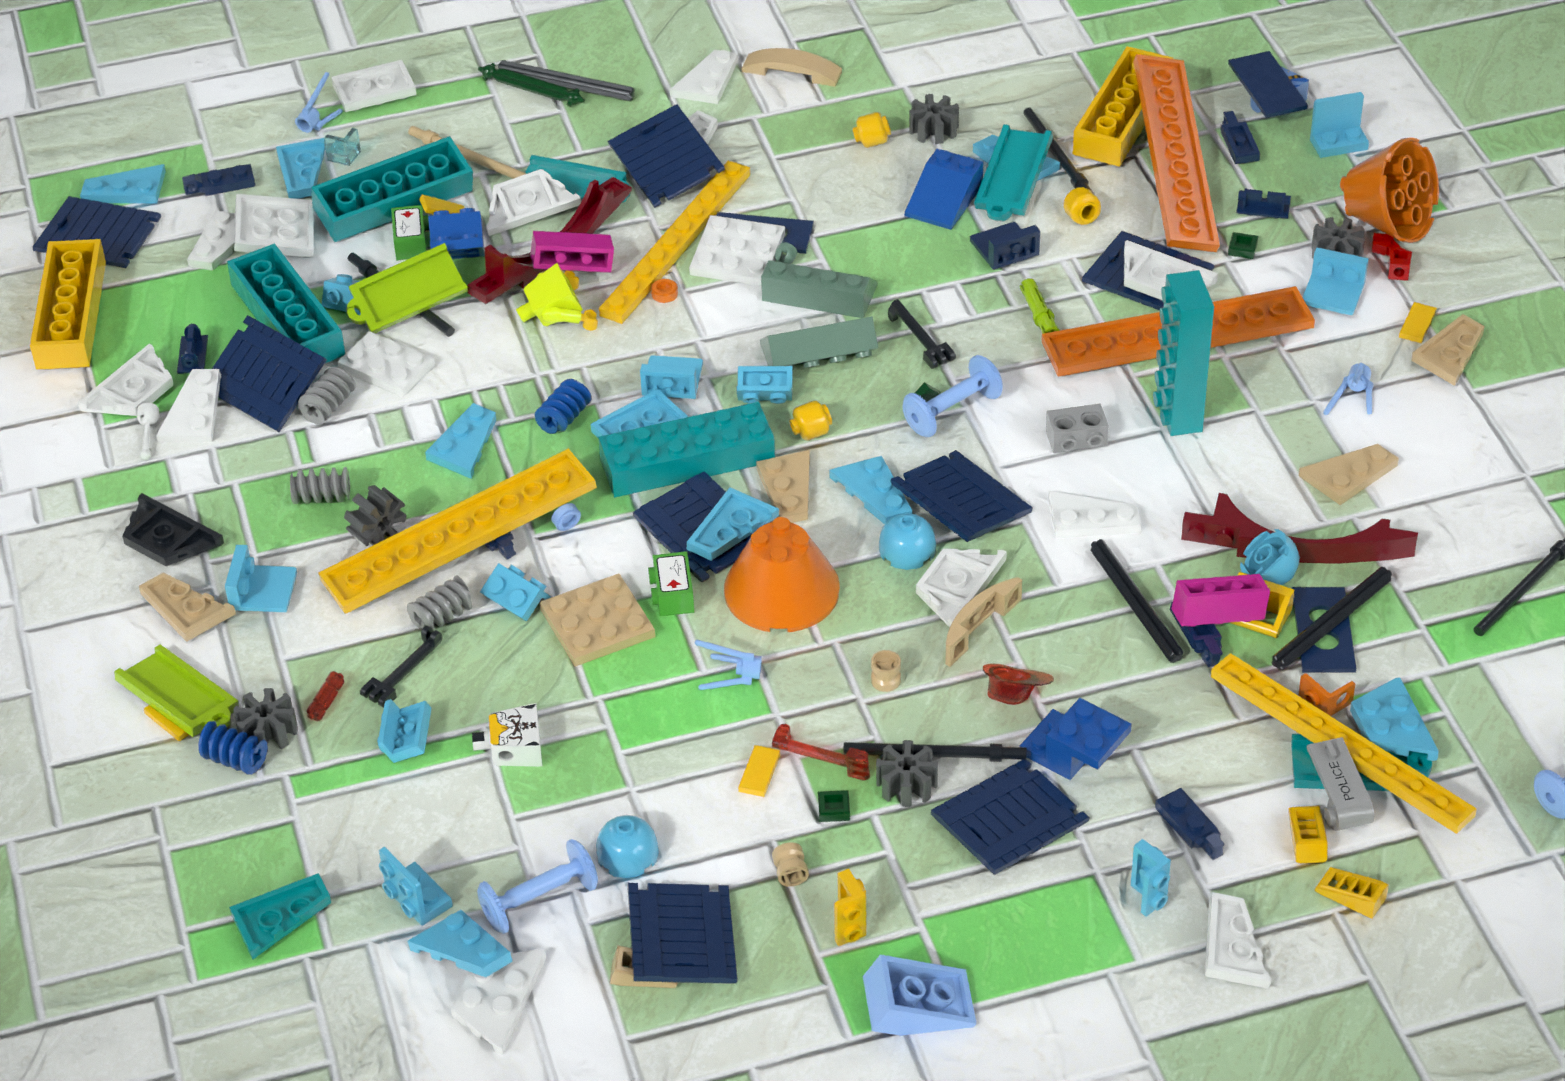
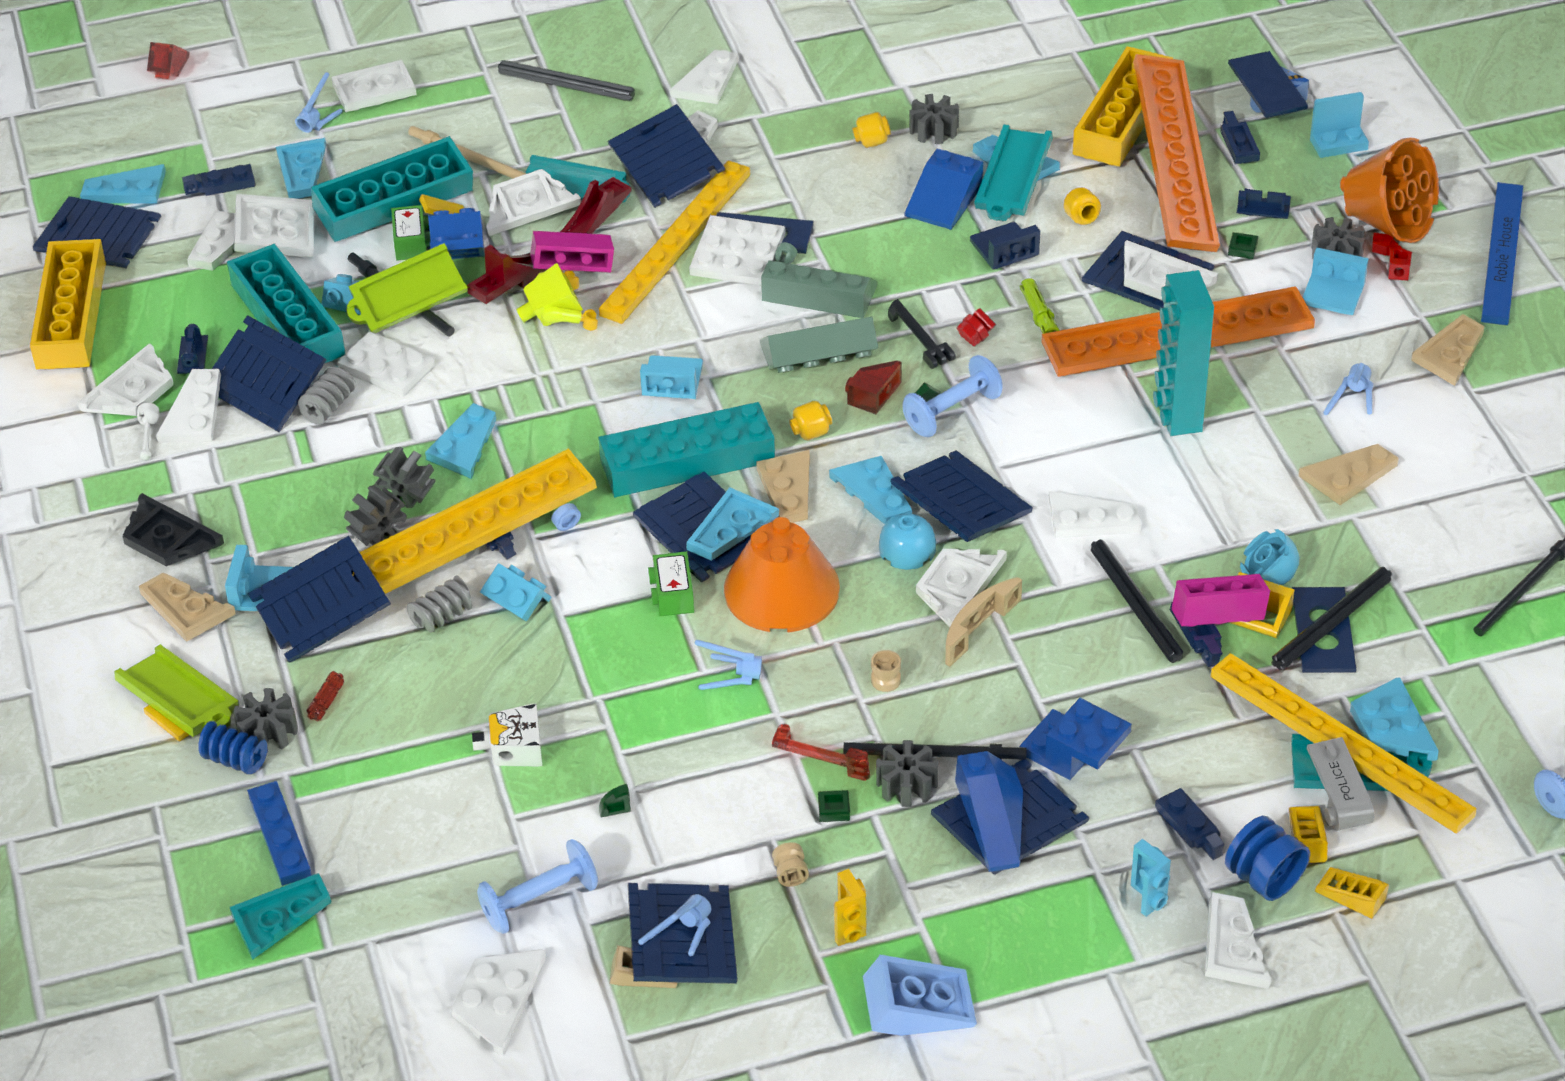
(166, 60): none -> clear red slope
(279, 833): none -> blue plate
(319, 599): none -> dark blue door
(320, 486): light grey piece -> none
(343, 149): clear light blue panel -> none
(383, 691): black hinge -> none
(404, 476): none -> dark grey gear
(404, 730): medium azure bracket -> none
(413, 889): medium azure bracket -> none
(463, 942): medium azure wing -> none
(531, 84): dark green wheel -> none
(562, 406): blue piece -> none
(597, 619): tan plate -> none
(615, 802): none -> dark green tile
(626, 846): medium azure cylinder -> none
(643, 412): medium azure wing -> none
(664, 290): orange tile -> none
(691, 914): none -> light blue plant
(759, 771): yellow piece -> none
(765, 384): medium azure bracket -> none
(793, 60): tan slope -> none
(873, 386): none -> clear red slope
(976, 327): none -> red piece
(993, 805): none -> blue wedge
(1013, 684): clear red piece -> none
(1077, 179): black bar -> none
(1077, 428): light grey brick -> none
(1235, 530): dark red slope -> none
(1267, 858): none -> blue wheel
(1322, 699): orange bracket -> none
(1417, 322): yellow piece -> none
(1502, 254): none -> blue tile

